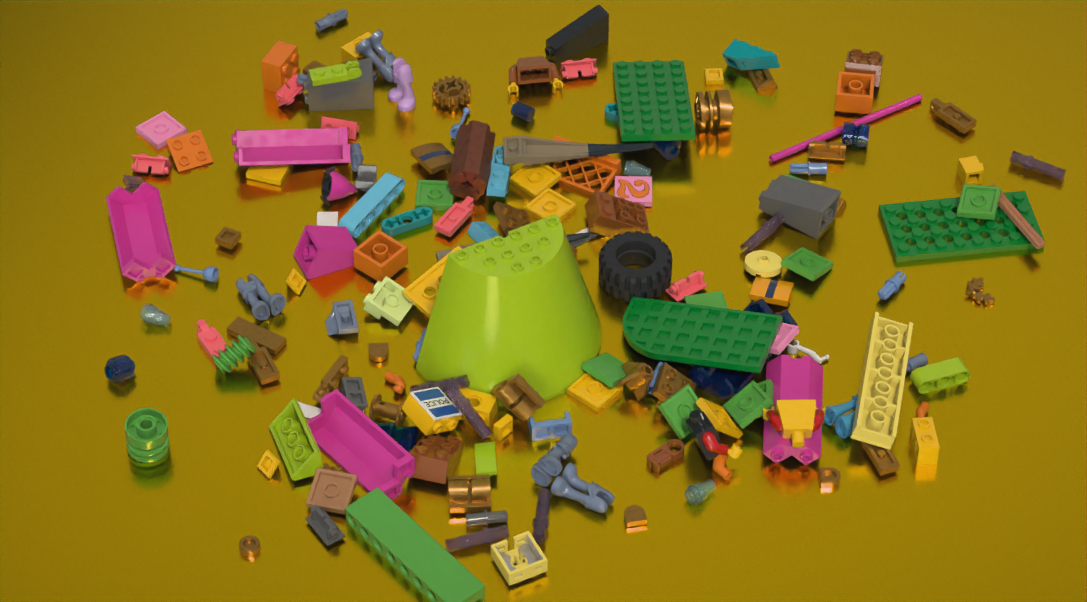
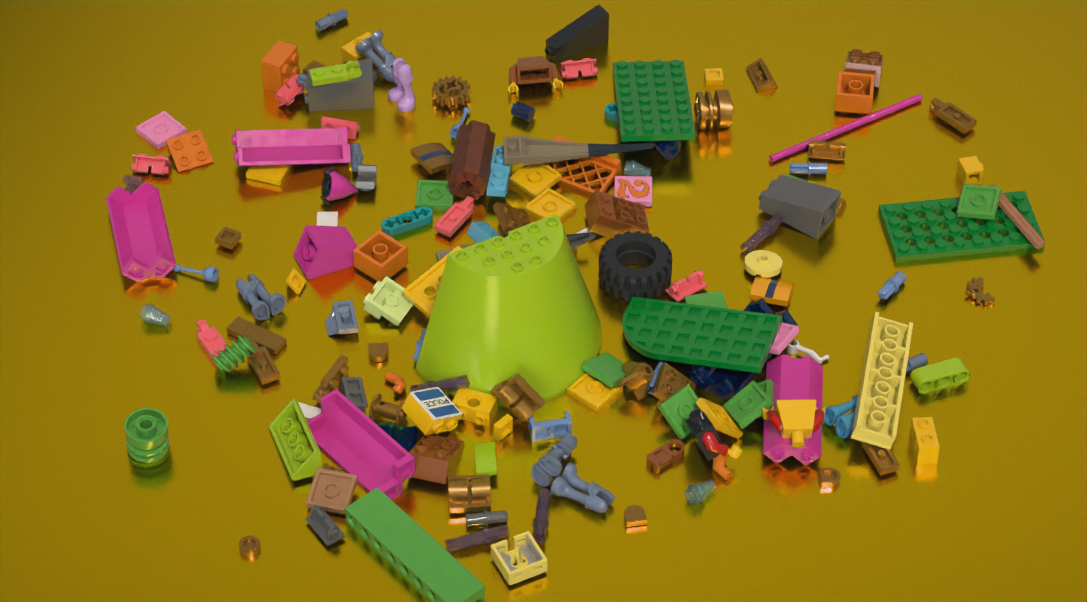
(119, 368): head -> none
(268, 463): yellow slope -> none
(372, 204): medium azure beam -> none
(463, 404): pin -> none
(748, 57): teal slope -> none
(807, 263): bright green tile -> none
(855, 134): clear blue wheel -> none
(922, 409): orange arm -> none
(1030, 162): pin -> none

